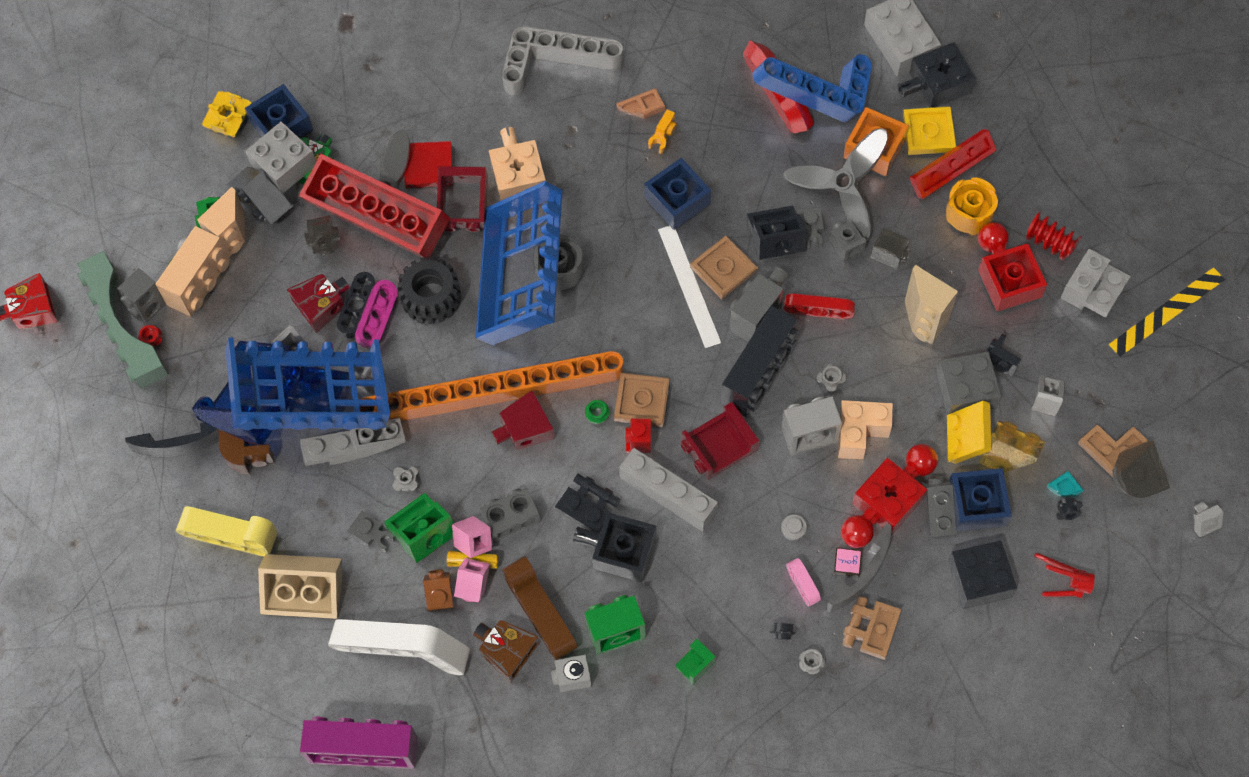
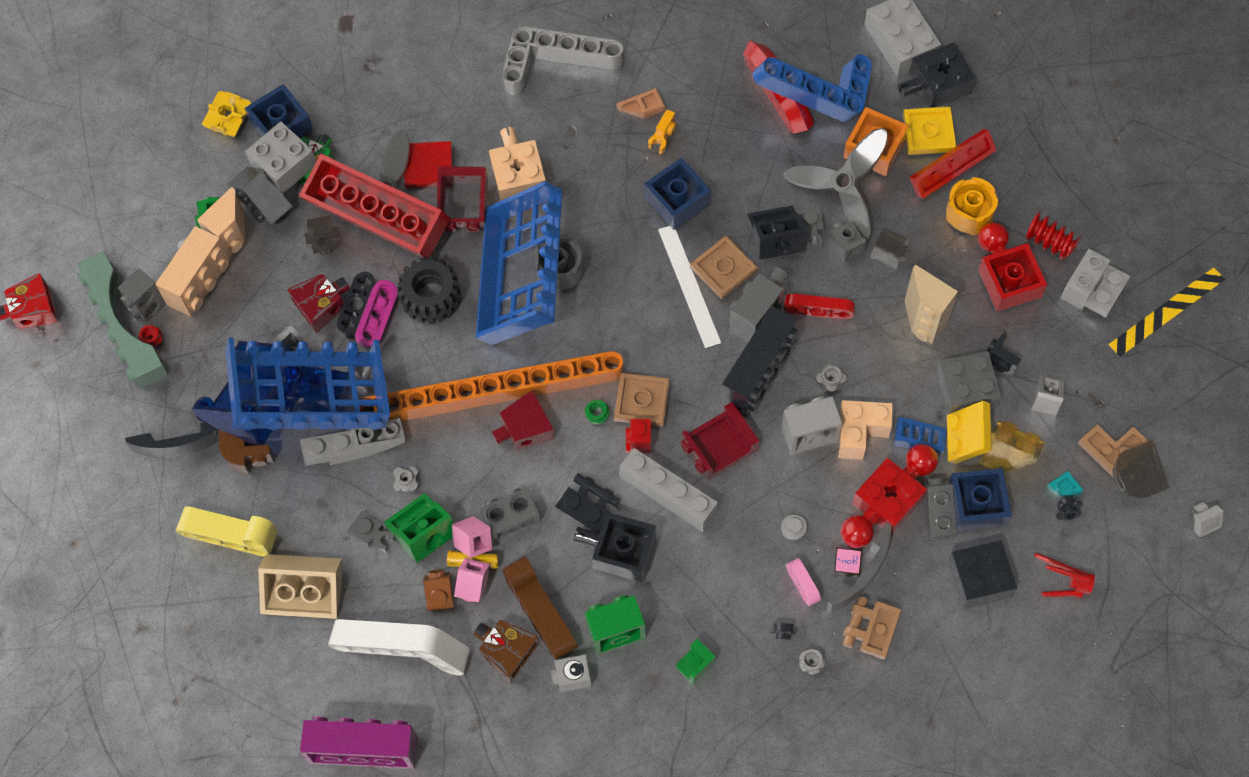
(913, 425): none -> blue slope

